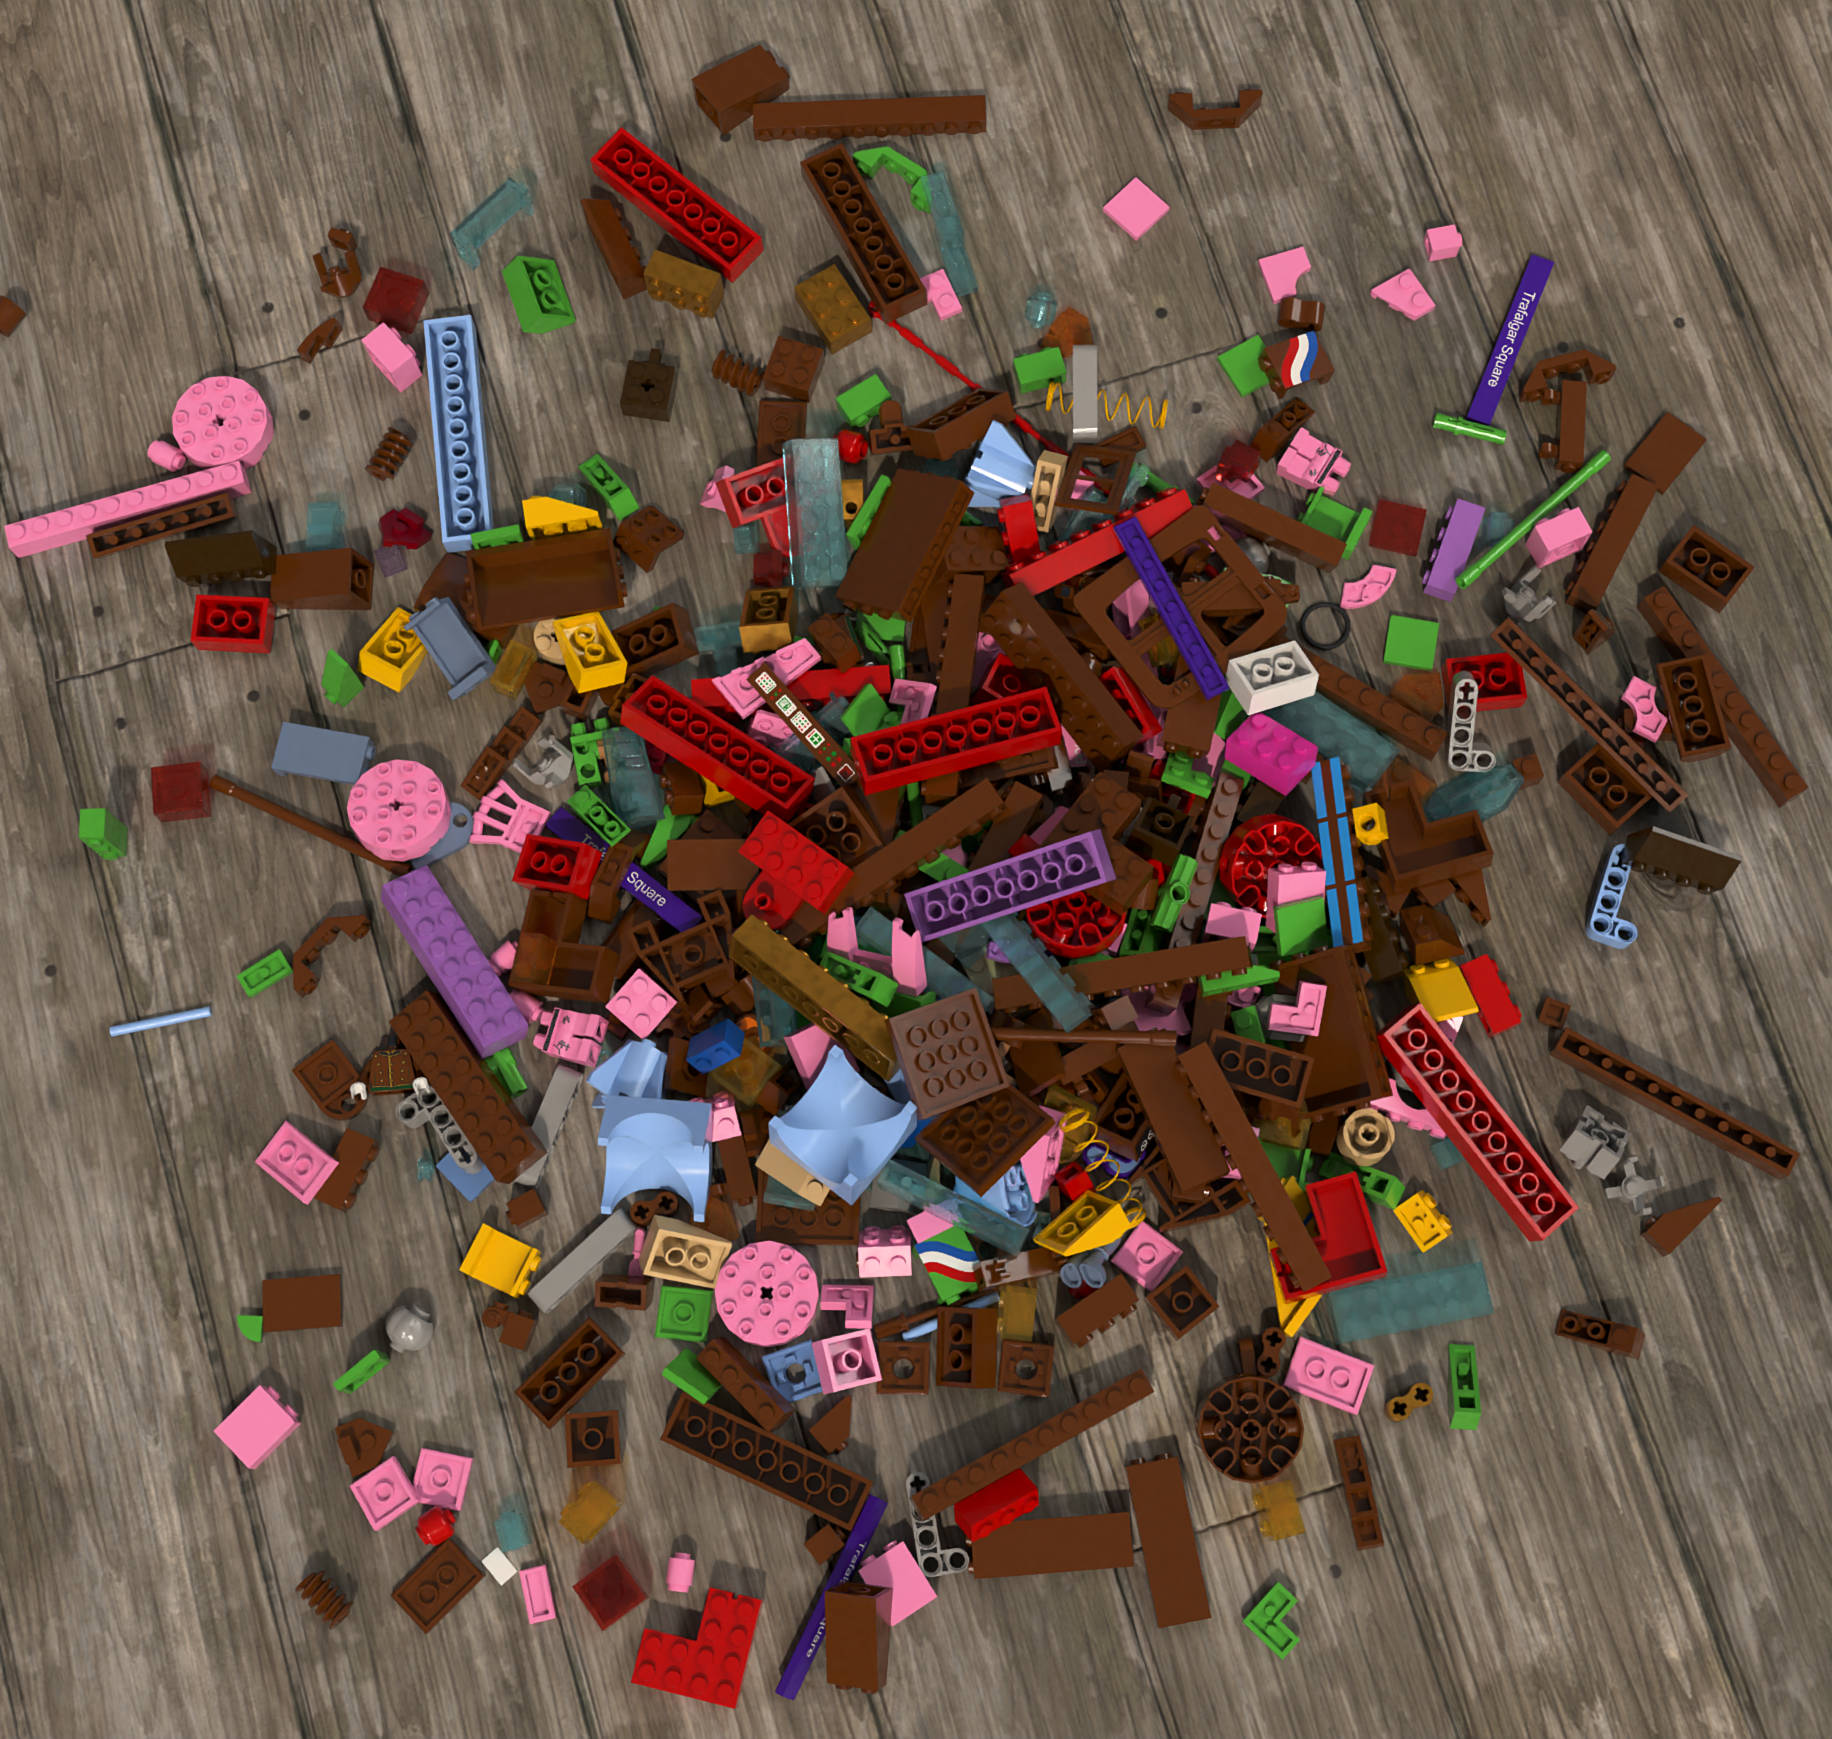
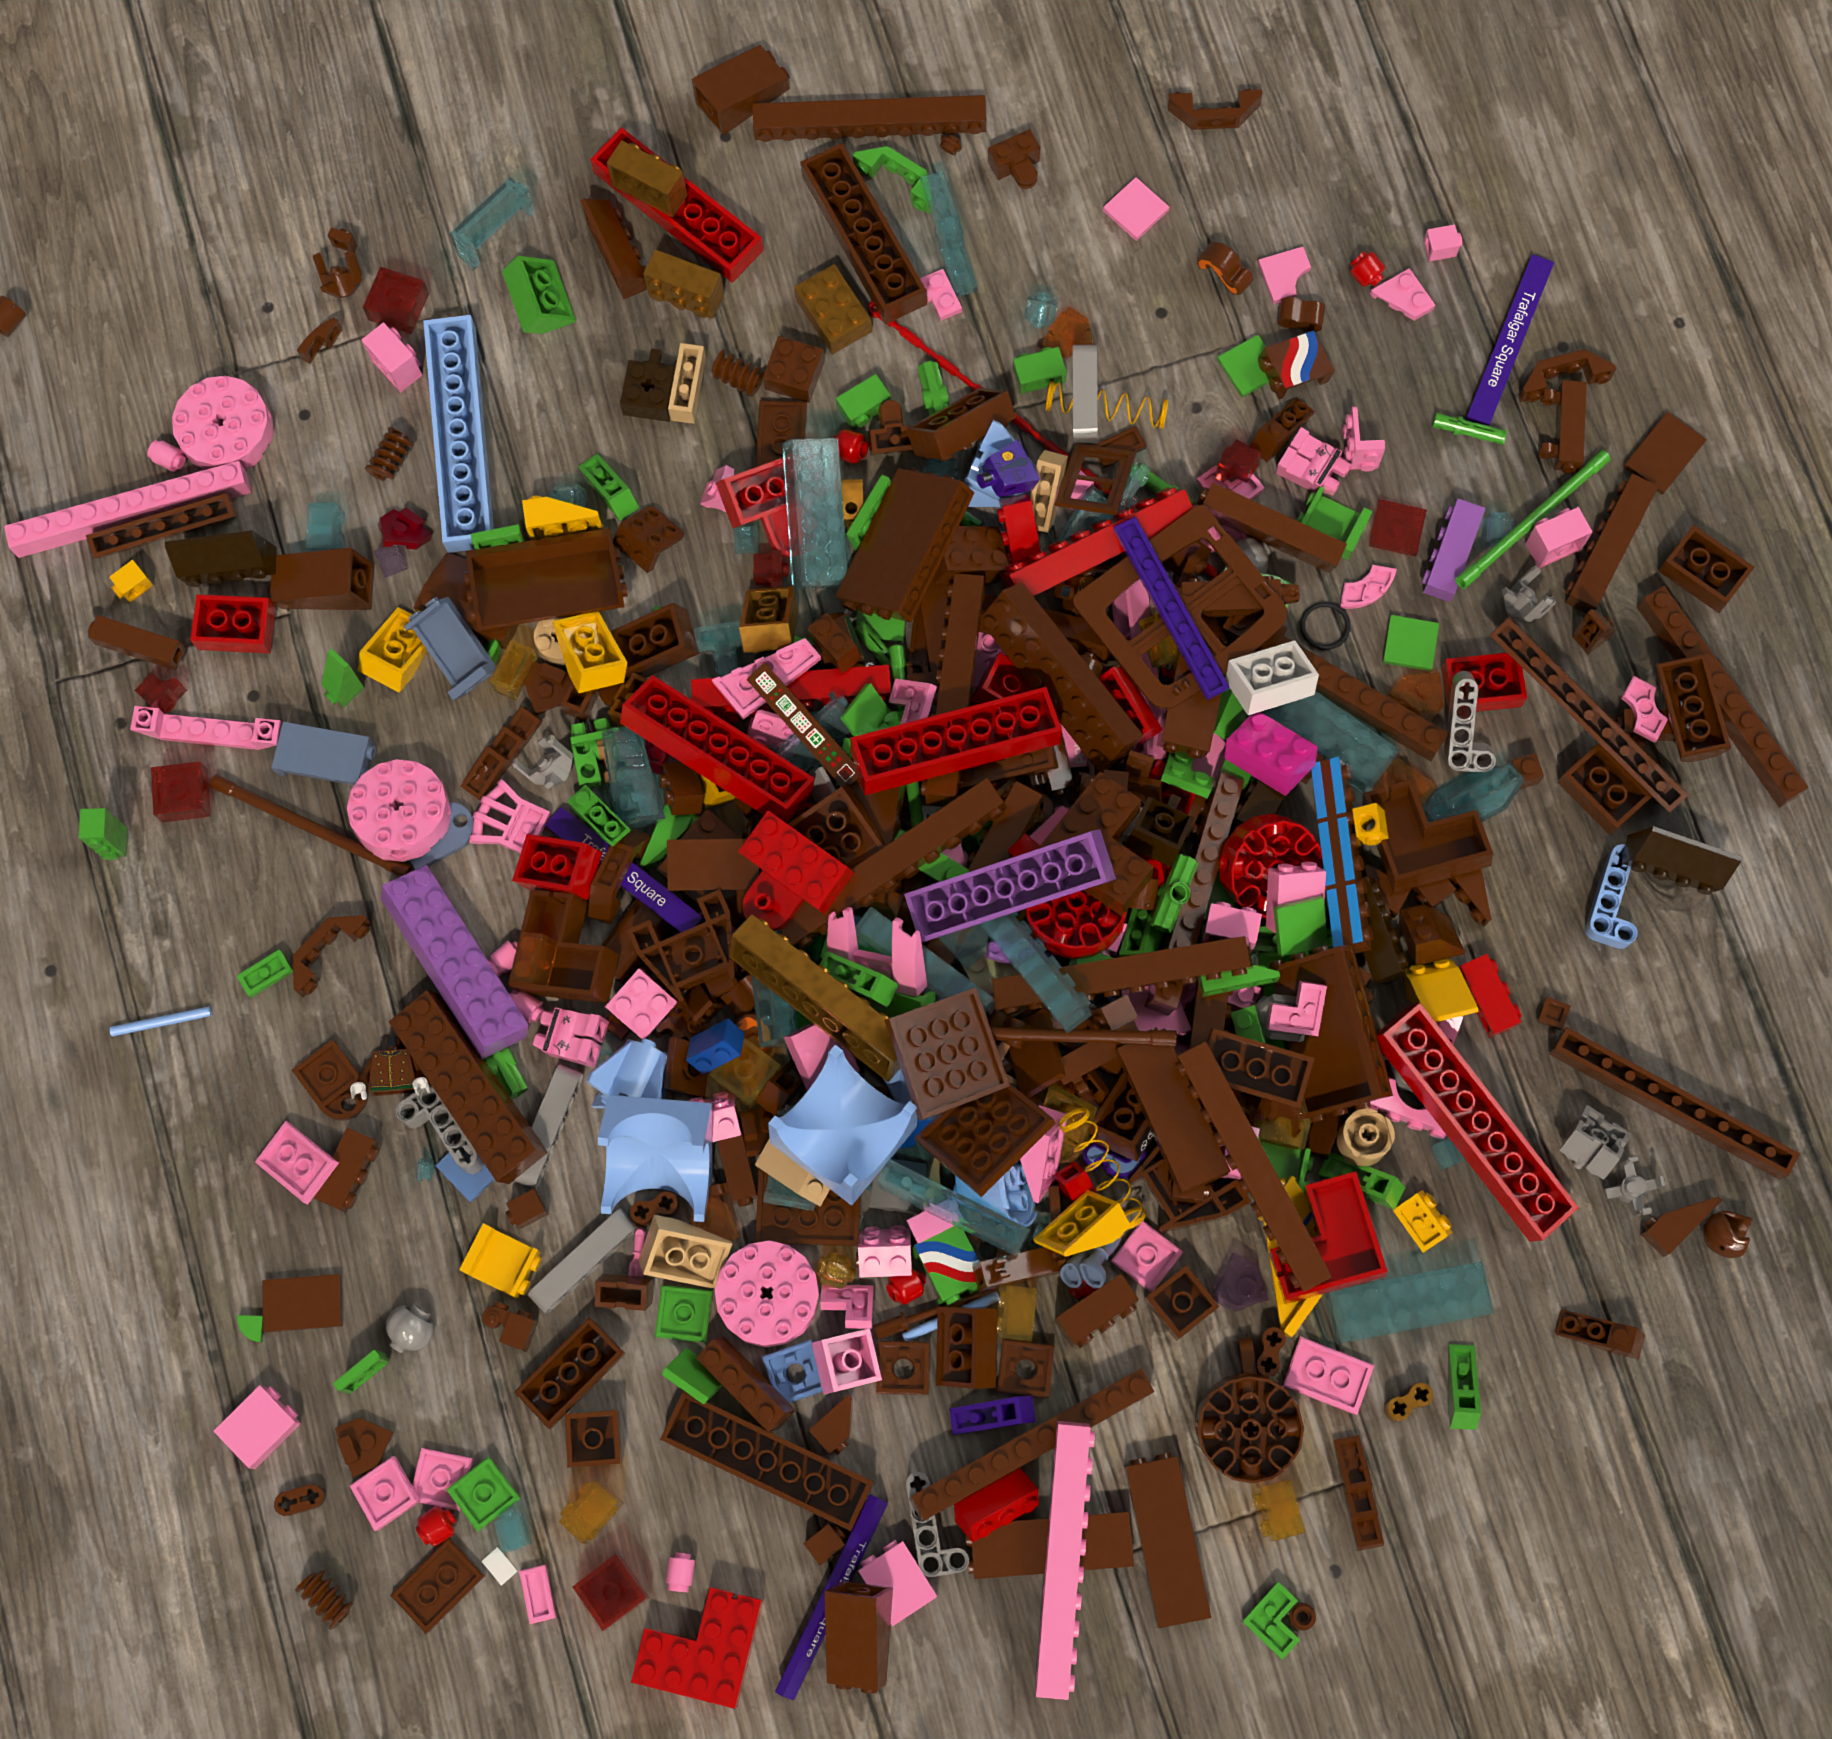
(130, 581): none -> yellow brick
(136, 642): none -> reddish brown brick
(161, 693): none -> clear red brick
(206, 731): none -> bright pink slope
(300, 1506): none -> reddish brown beam
(483, 1494): none -> bright green tile
(647, 178): none -> pearl gold brick
(687, 383): none -> tan brick
(835, 1270): none -> clear yellow head
(906, 1288): none -> red head
(933, 391): none -> bright green piece
(950, 144): none -> reddish brown plate
(992, 1415): none -> dark purple slope
(1009, 471): none -> dark purple torso
(1016, 158): none -> reddish brown brick
(1063, 1560): none -> bright pink brick
(1226, 266): none -> reddish brown animal
(1239, 1284): none -> clear purple plate
(1311, 1616): none -> reddish brown plate
(1361, 454): none -> bright pink bracket
(1367, 269): none -> red head
(1726, 1233): none -> reddish brown piece

